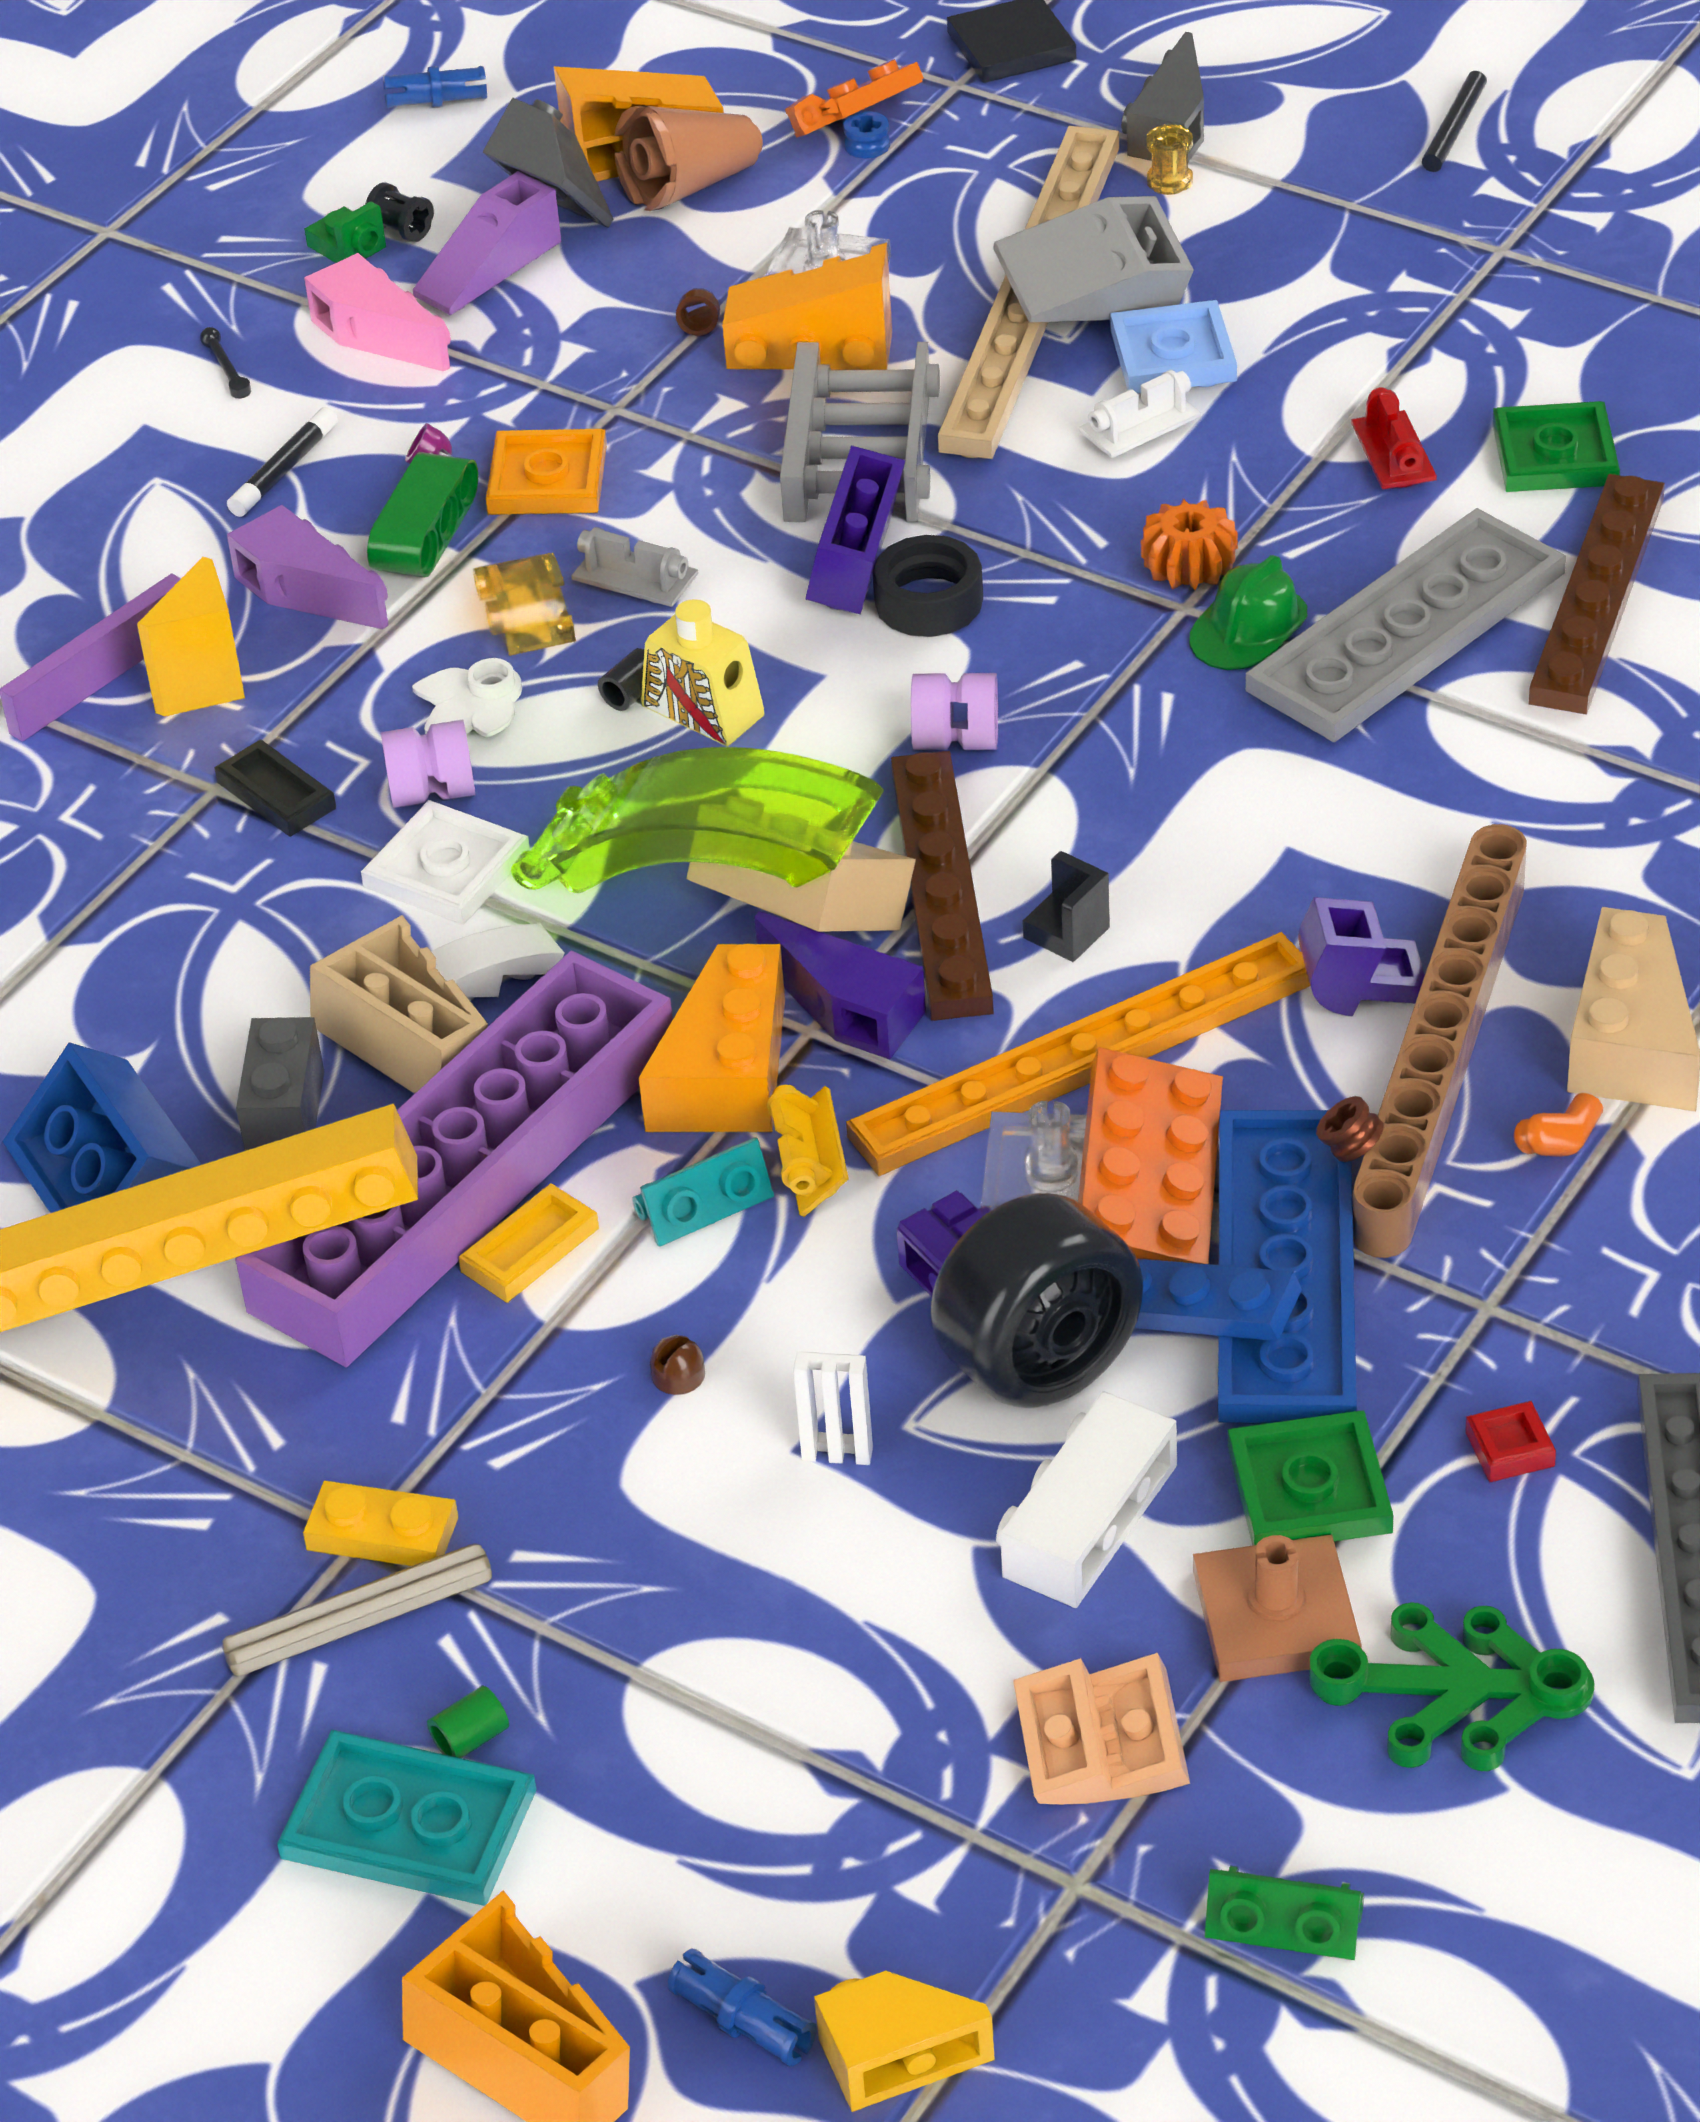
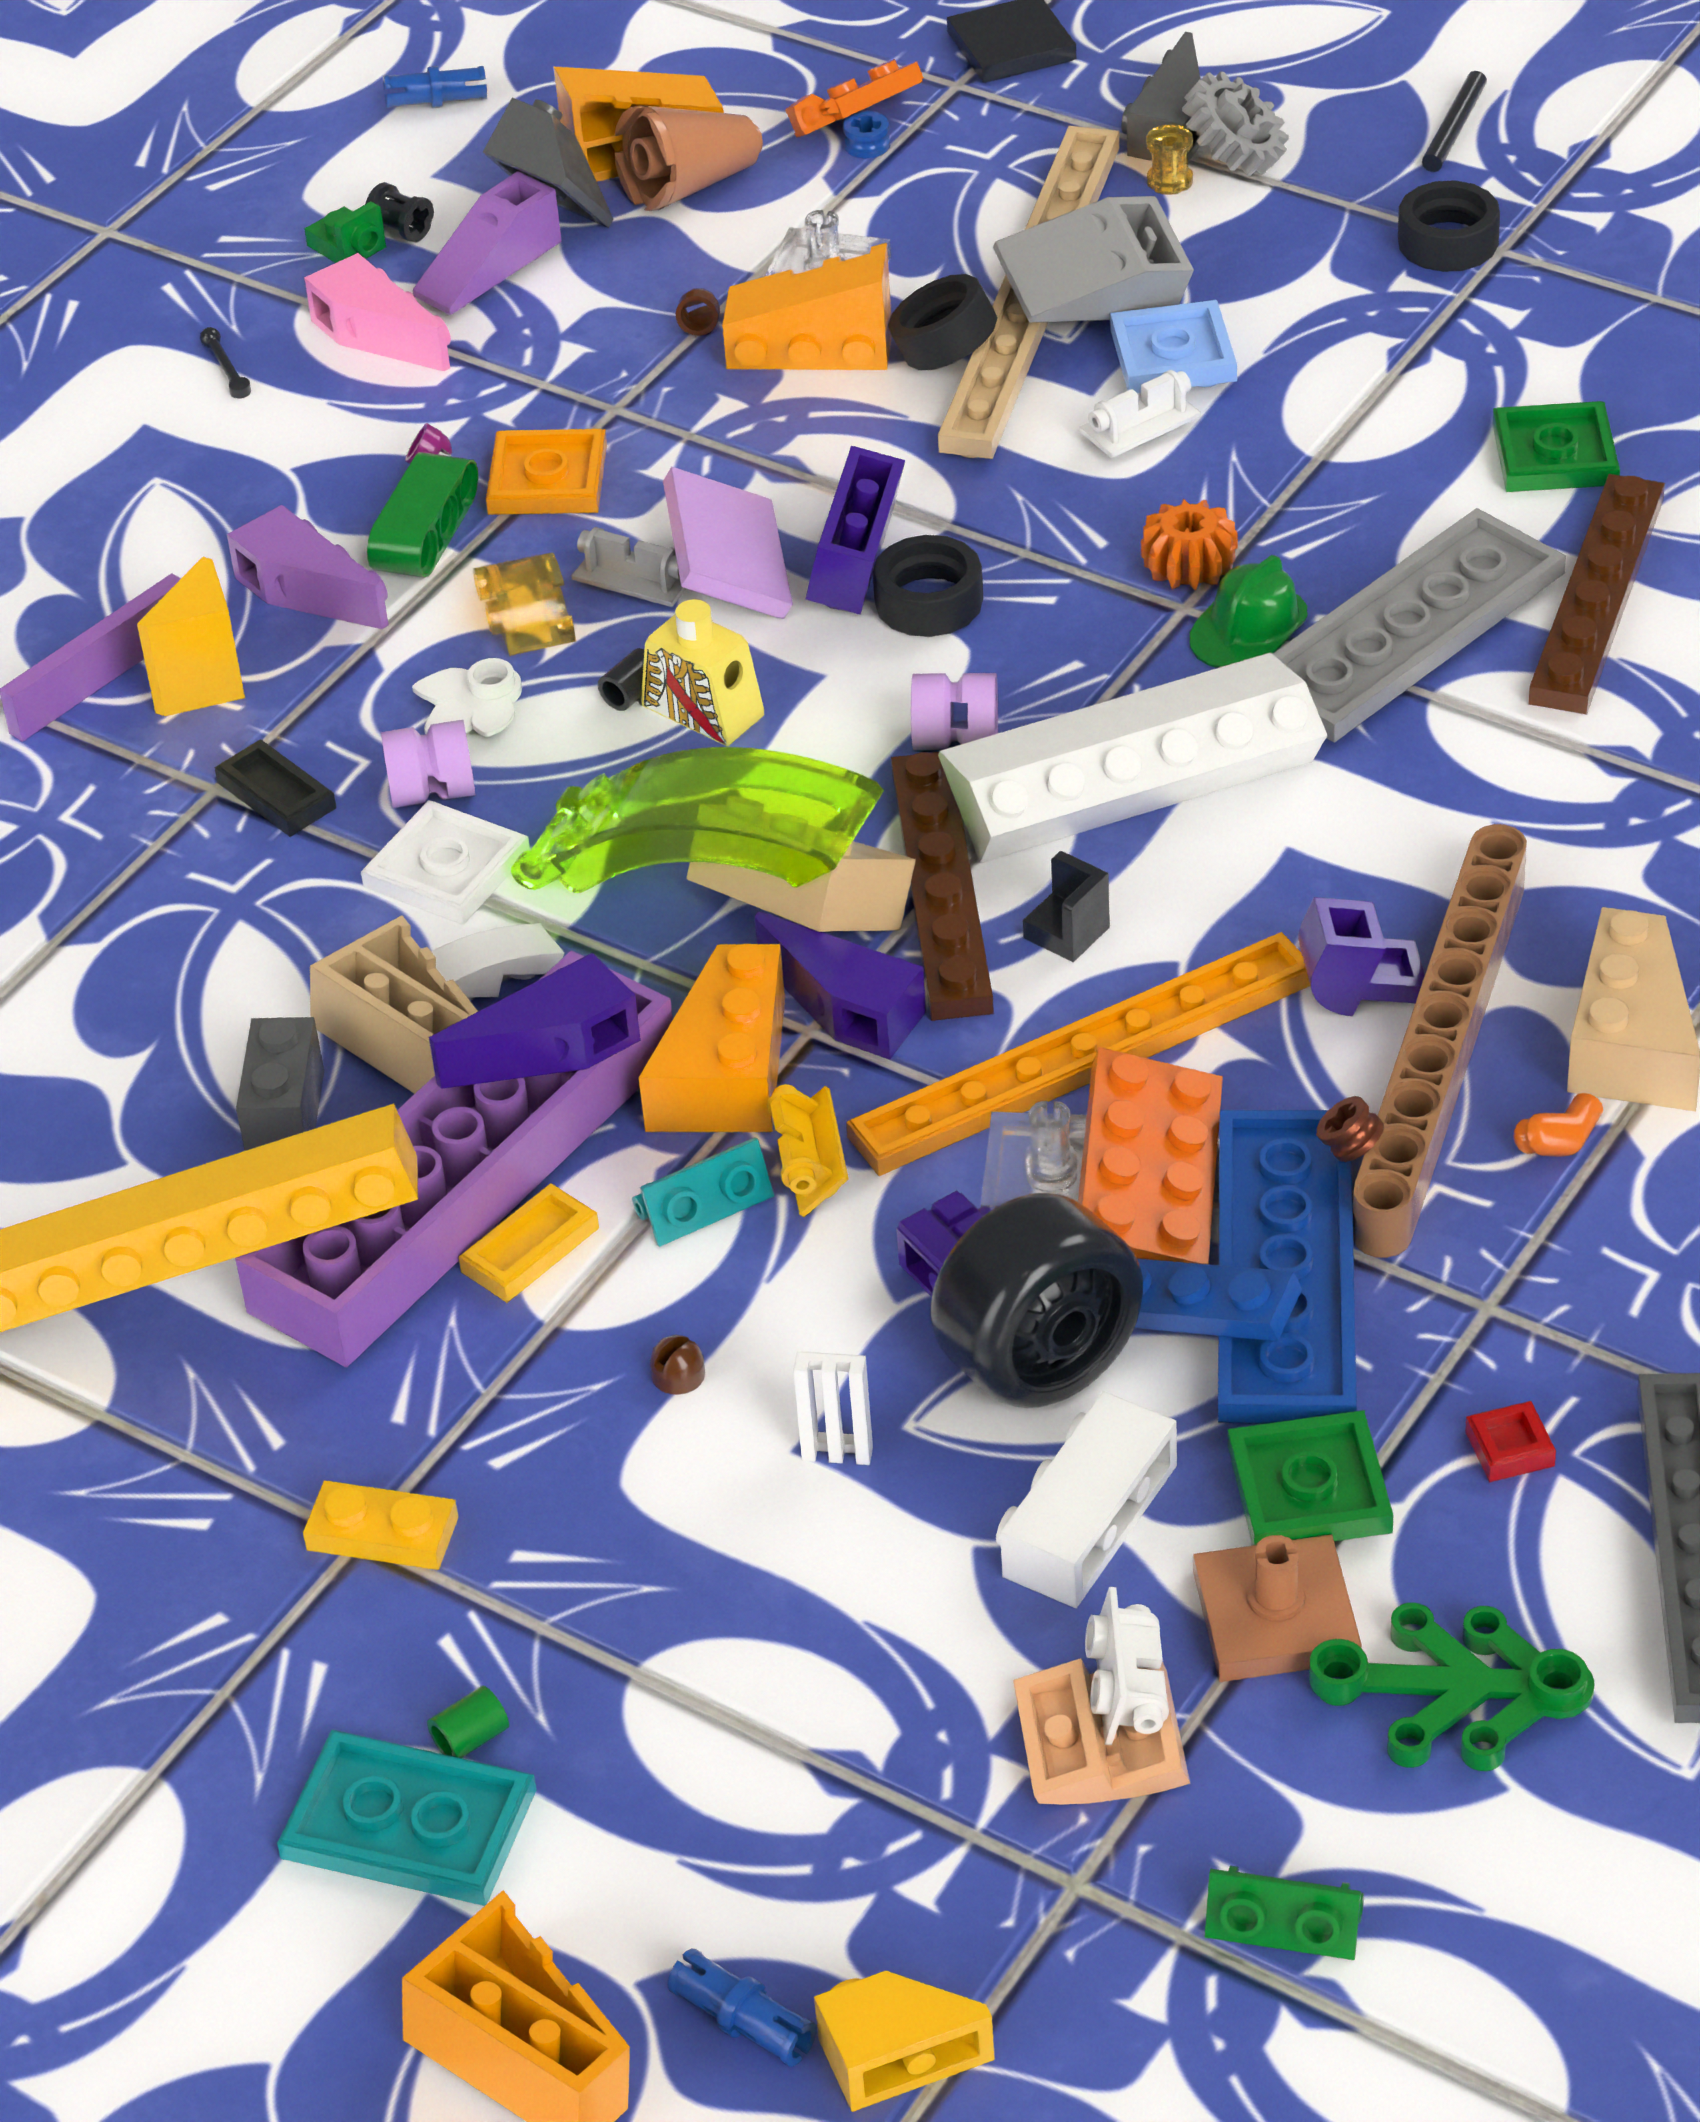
(94, 1131): blue slope -> none
(282, 461): black bar -> none
(356, 1609): axle -> none
(543, 1029): none -> dark purple slope
(727, 543): none -> lavender tile
(811, 414): light grey fence -> none
(942, 322): none -> black tyre
(1120, 1691): none -> white hinge
(1132, 755): none -> white slope
(1235, 123): none -> light grey gear
(1392, 442): red hinge -> none
(1449, 248): none -> black tyre

